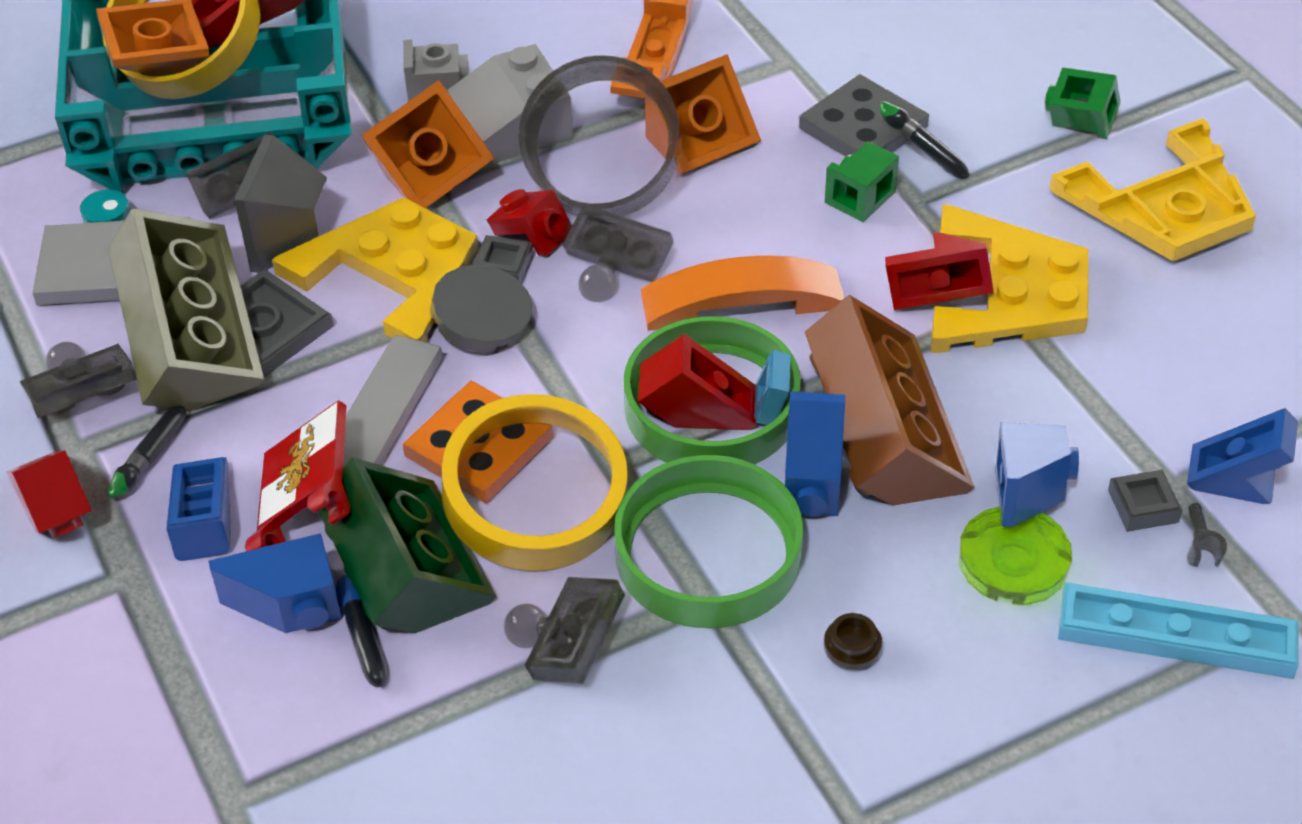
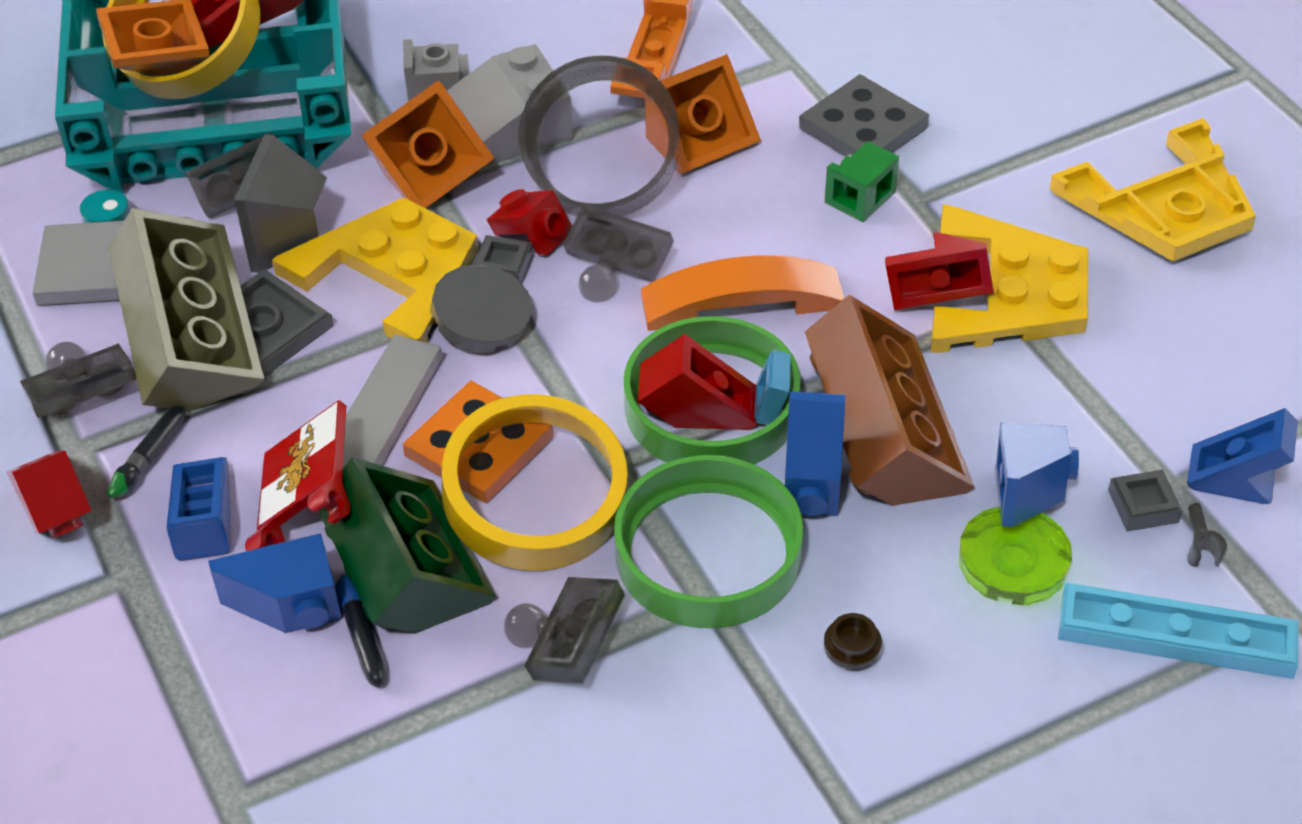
(924, 140): black piece -> none
(1084, 101): green brick -> none

